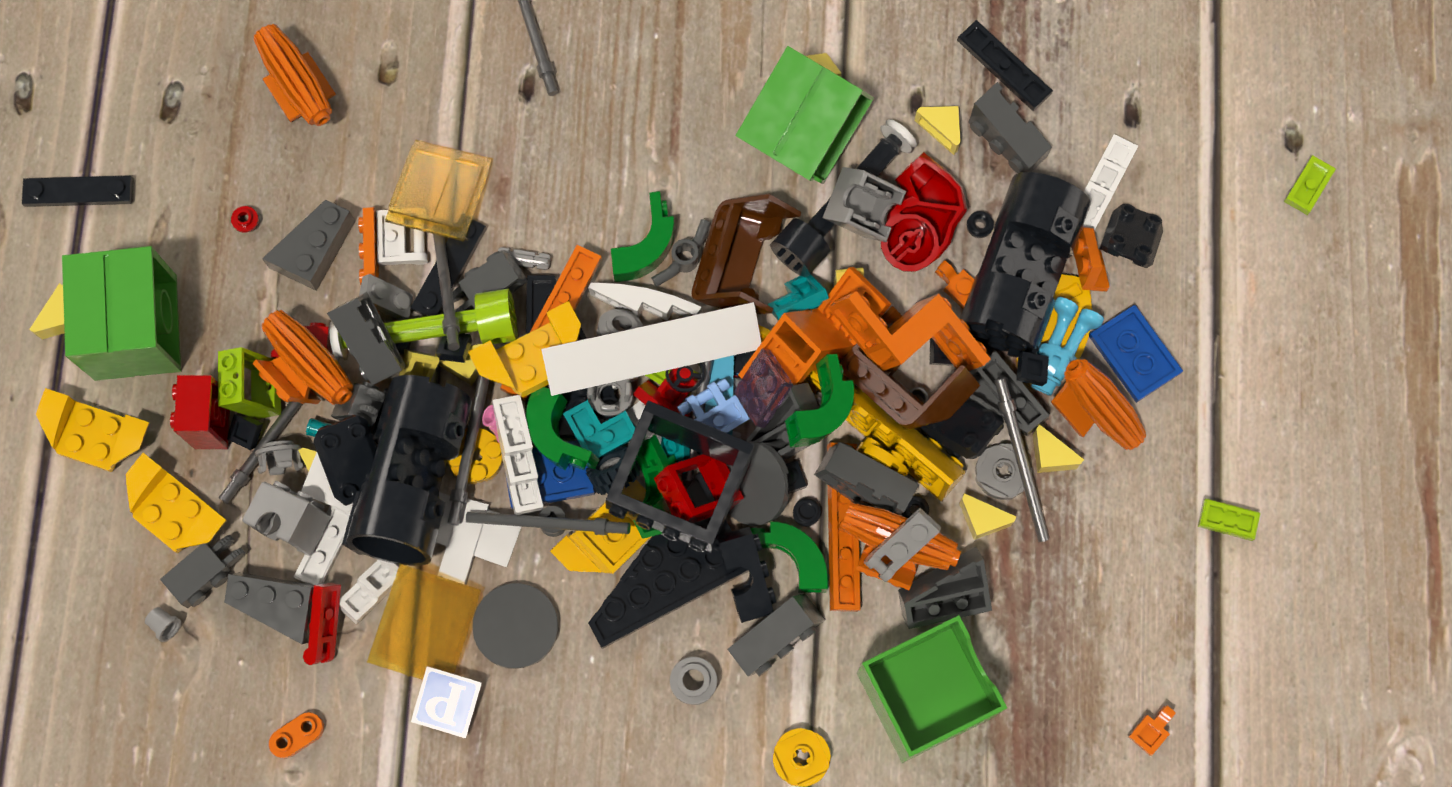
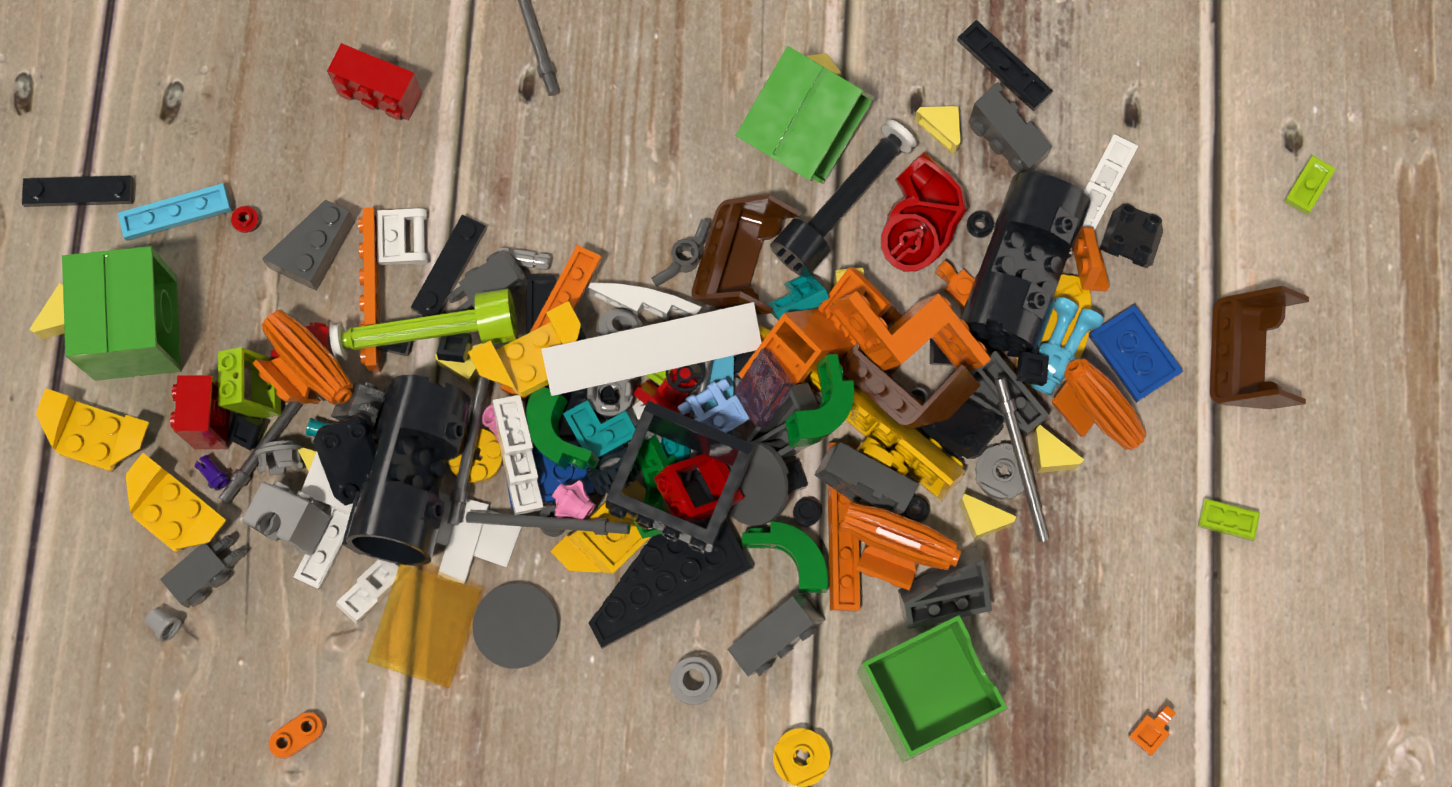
(174, 212): none -> medium azure plate
(216, 478): none -> dark purple pin
(274, 602): dark grey wedge -> none
(293, 77): orange plate -> none
(323, 624): red plate -> none
(367, 338): dark grey wedge -> none
(374, 82): none -> red brick
(387, 297): light grey plate -> none
(419, 364): light yellow slope -> none
(438, 190): clear yellow piece -> none
(446, 702): piece -> none
(450, 322): flat silver bar -> none
(573, 501): none -> bright pink rock
(643, 258): green arch -> none
(753, 597): black arch -> none
(862, 202): light grey piece -> none
(903, 544): light grey plate -> none
(1240, 348): none -> reddish brown windscreen

